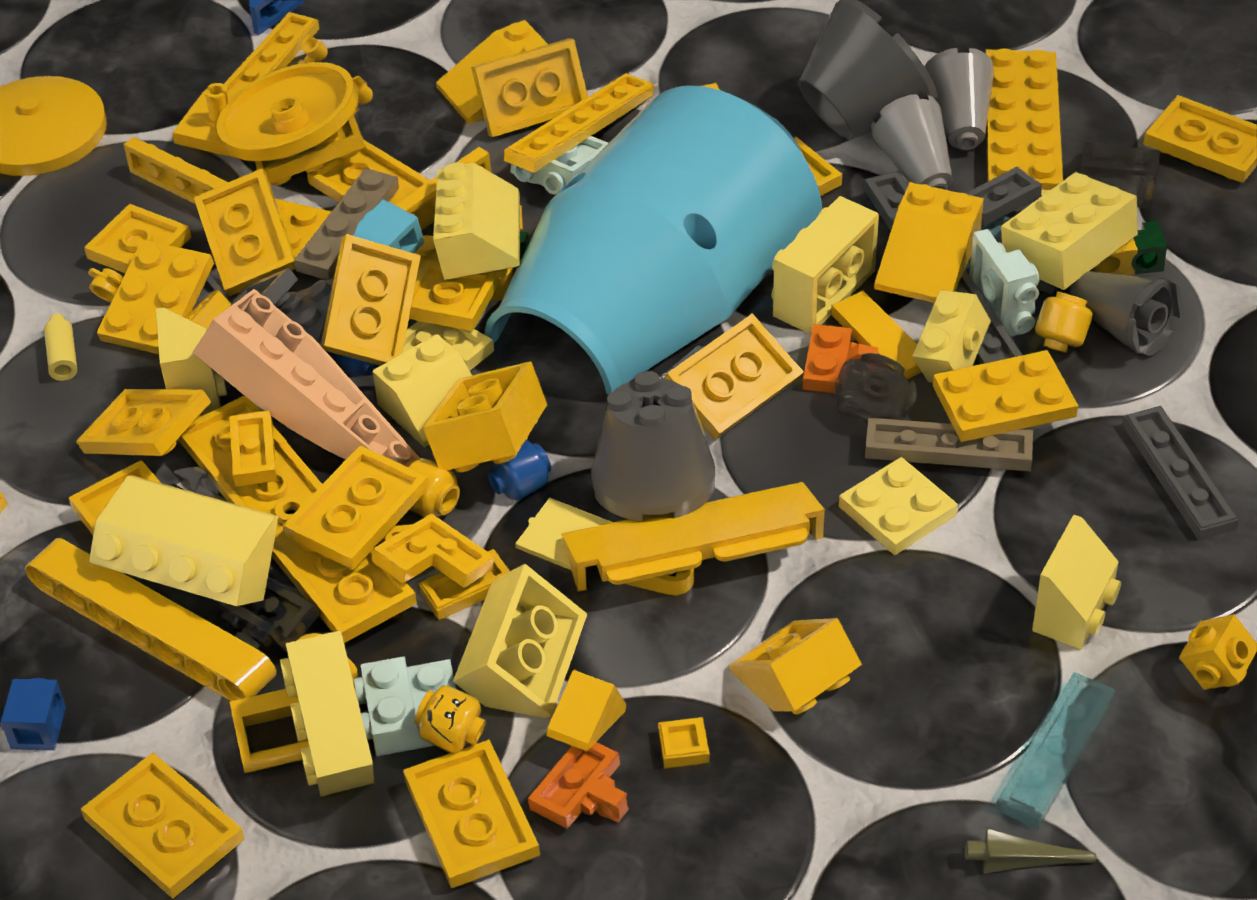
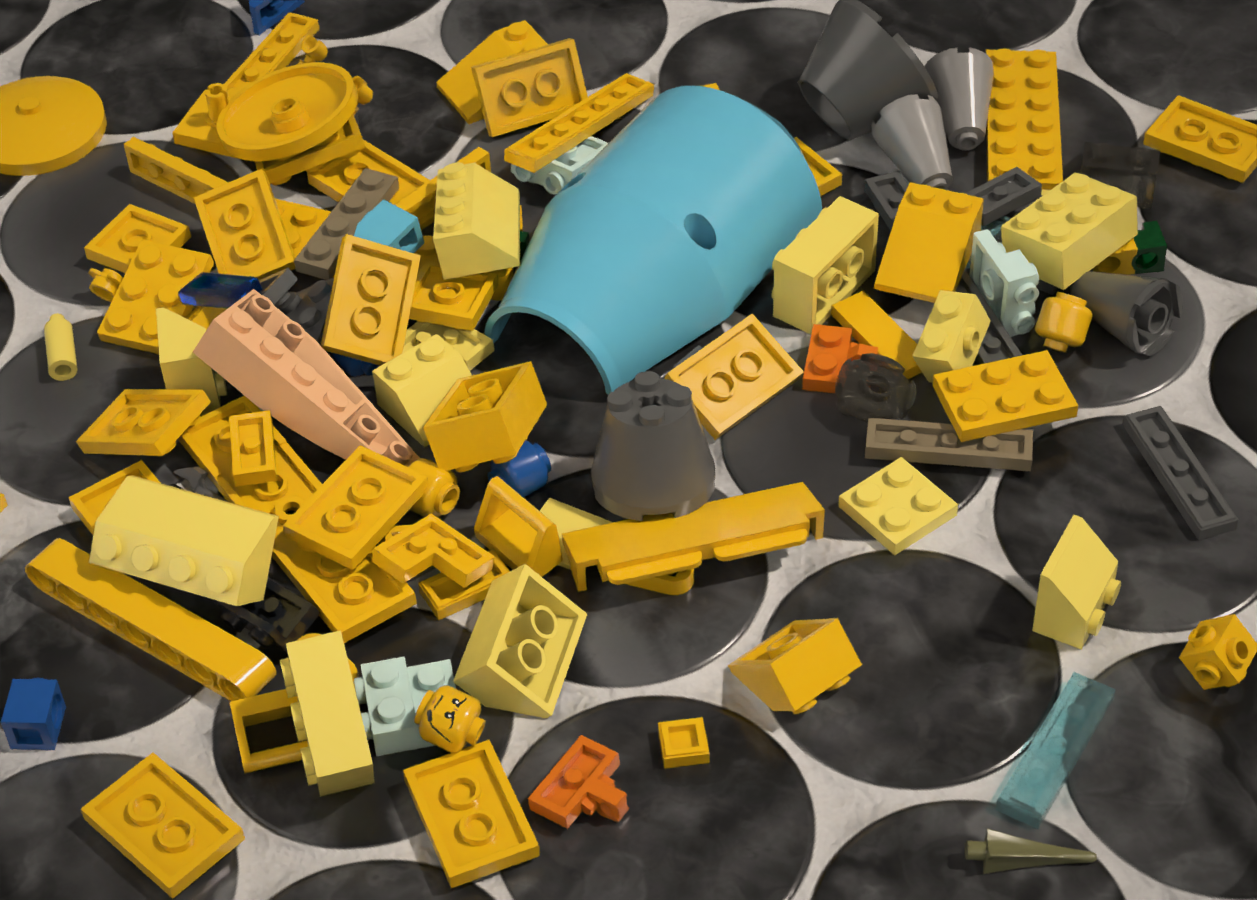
(217, 289): none -> tile
(517, 529): none -> yellow tile
(585, 711): yellow slope -> none

